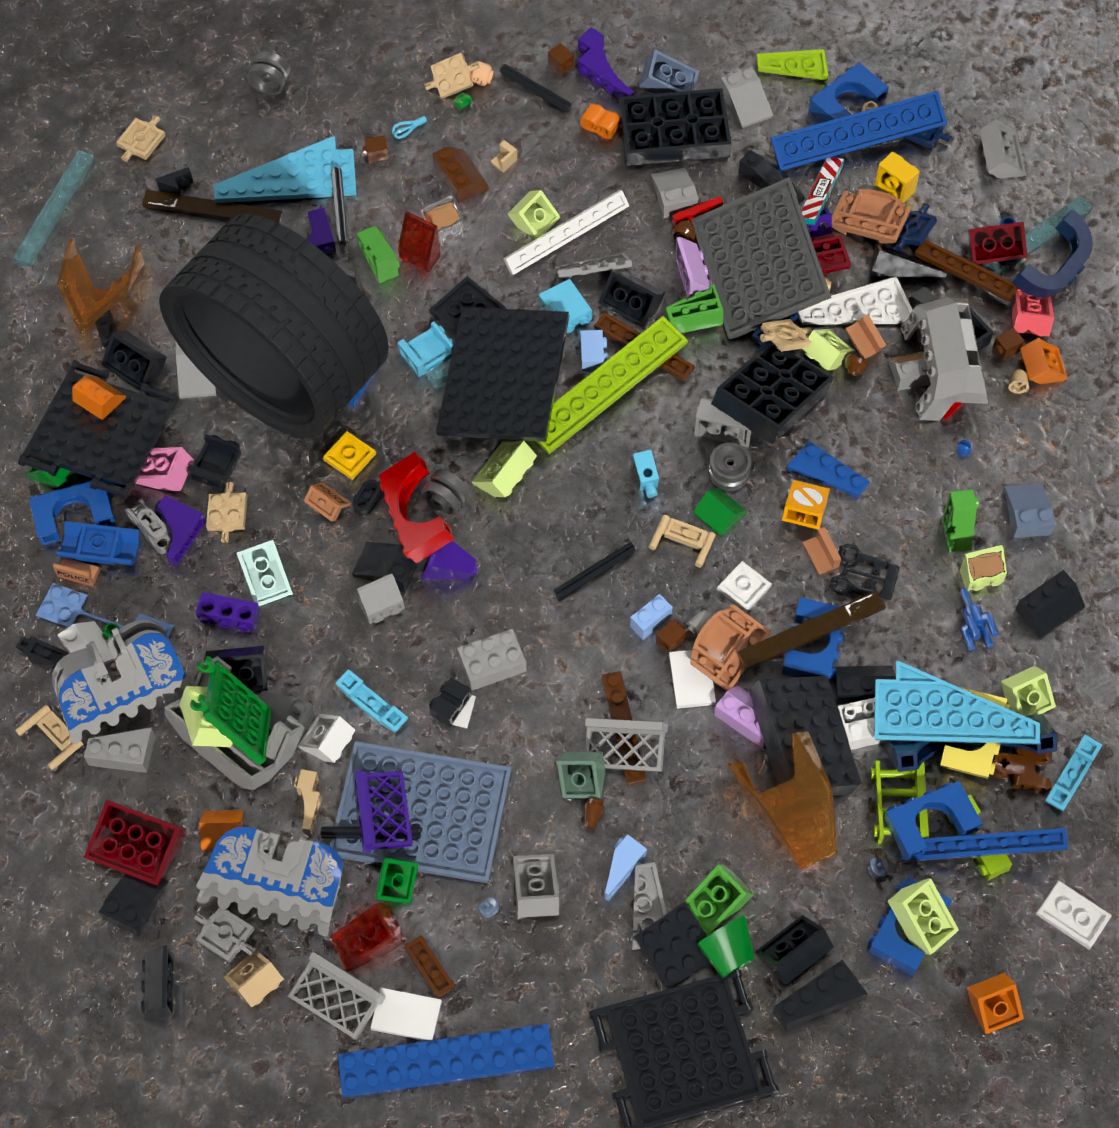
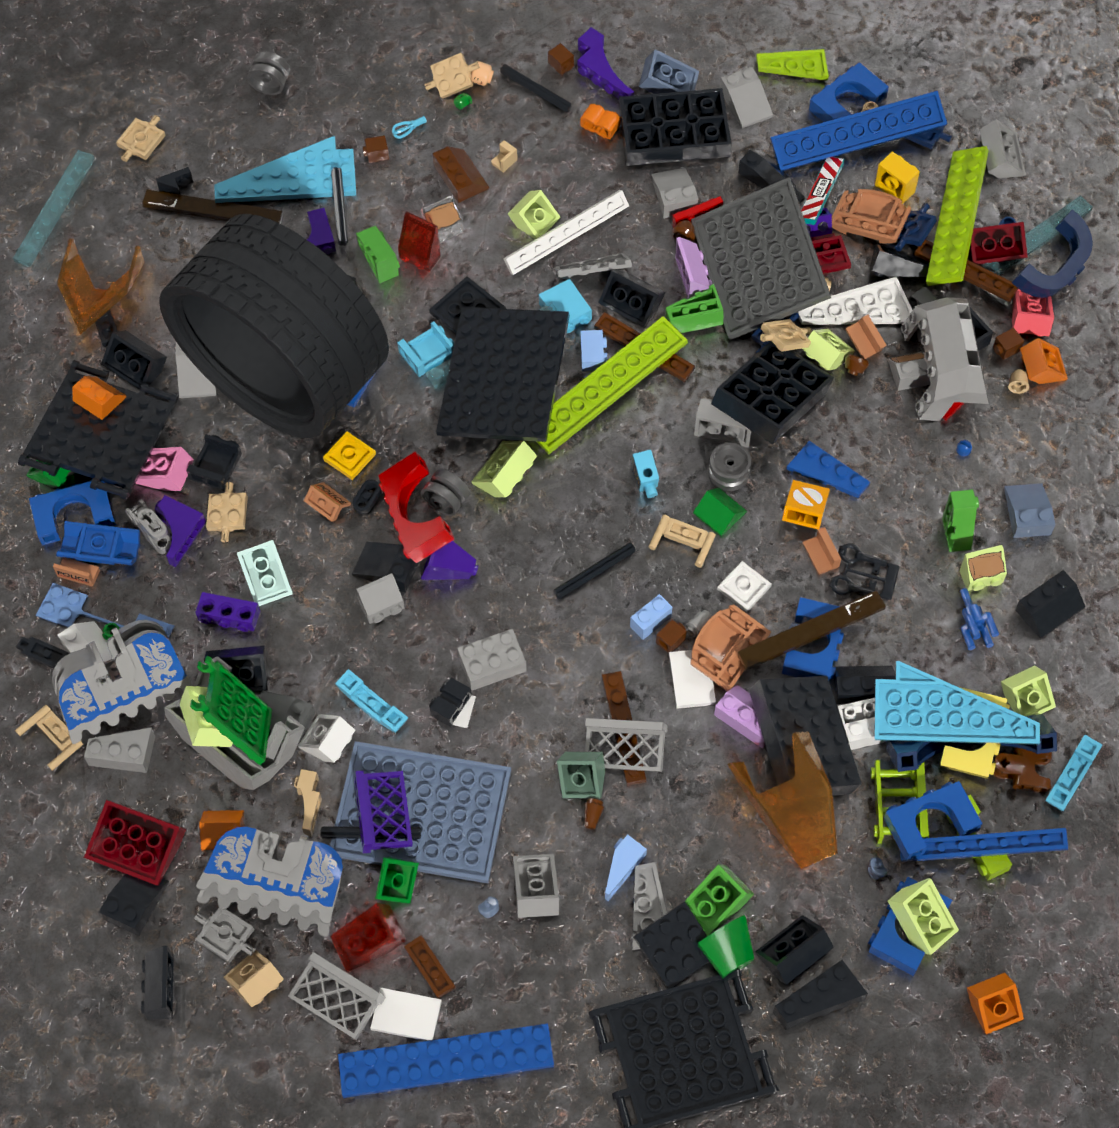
(957, 216): none -> lime plate
(1073, 914): white tile -> none

